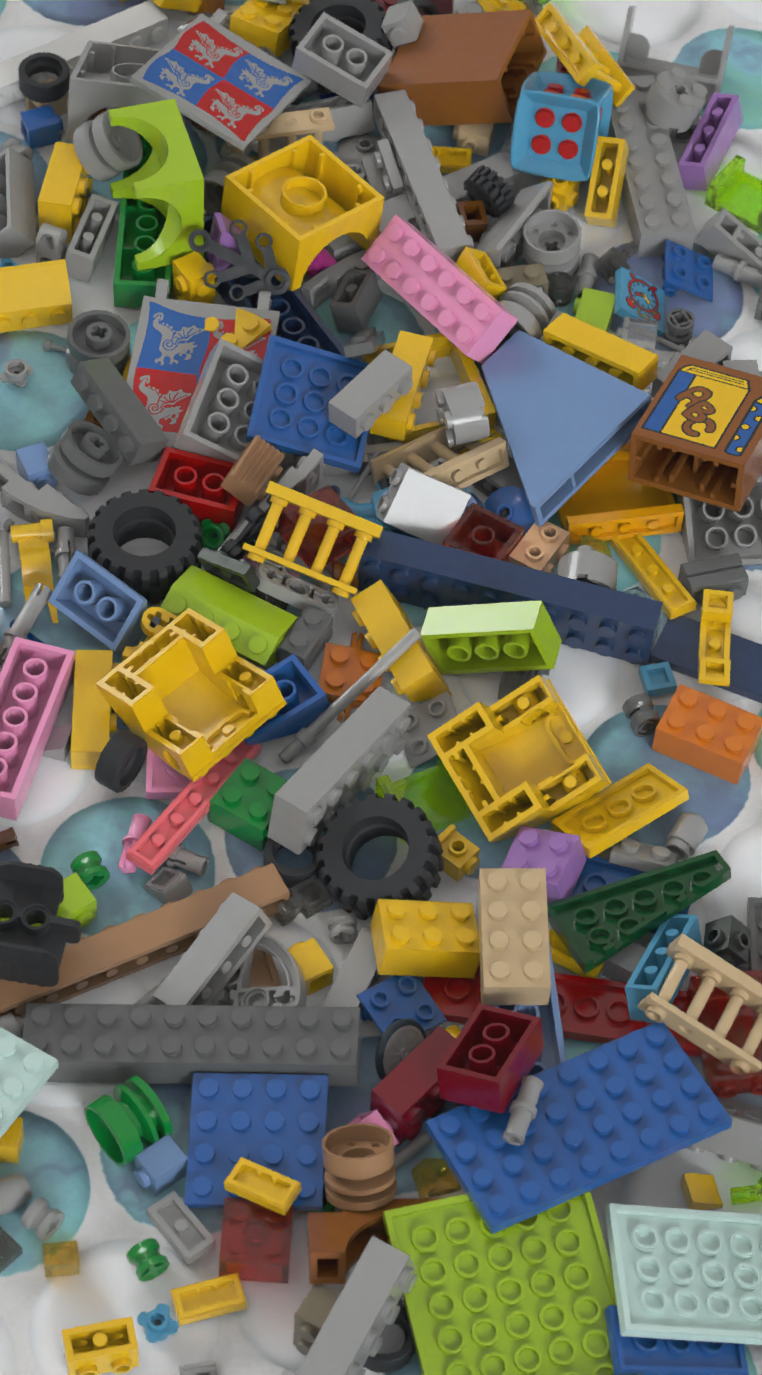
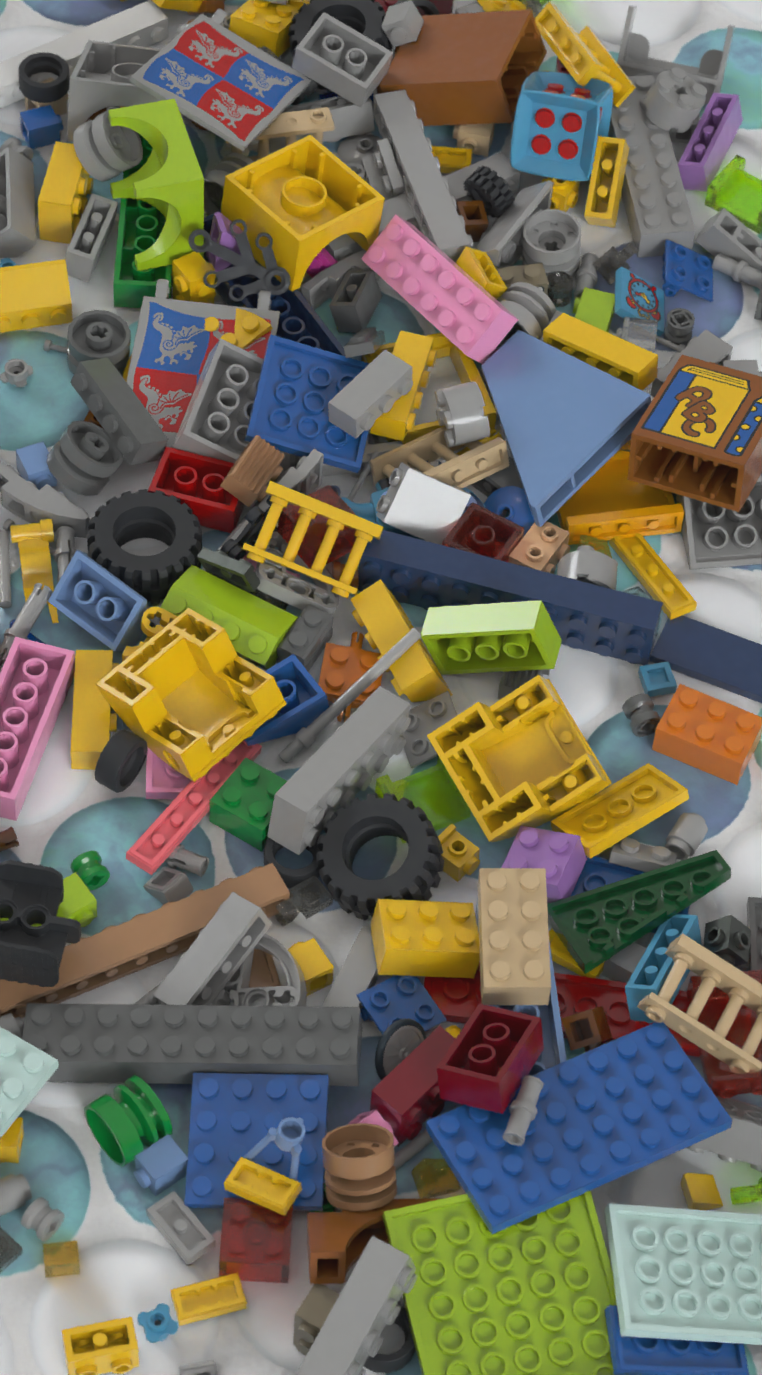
(51, 243): light grey leg -> none
(58, 743): light grey slope -> none
(139, 825): bright pink axle -> none
(147, 1259): green wheel -> none
(210, 527): green plate -> none
(287, 1138): none -> medium blue plant
(342, 929): light grey bush -> none
(587, 1029): none -> reddish brown brick
(714, 637): yellow slope -> none
(715, 573): dark grey brick -> none

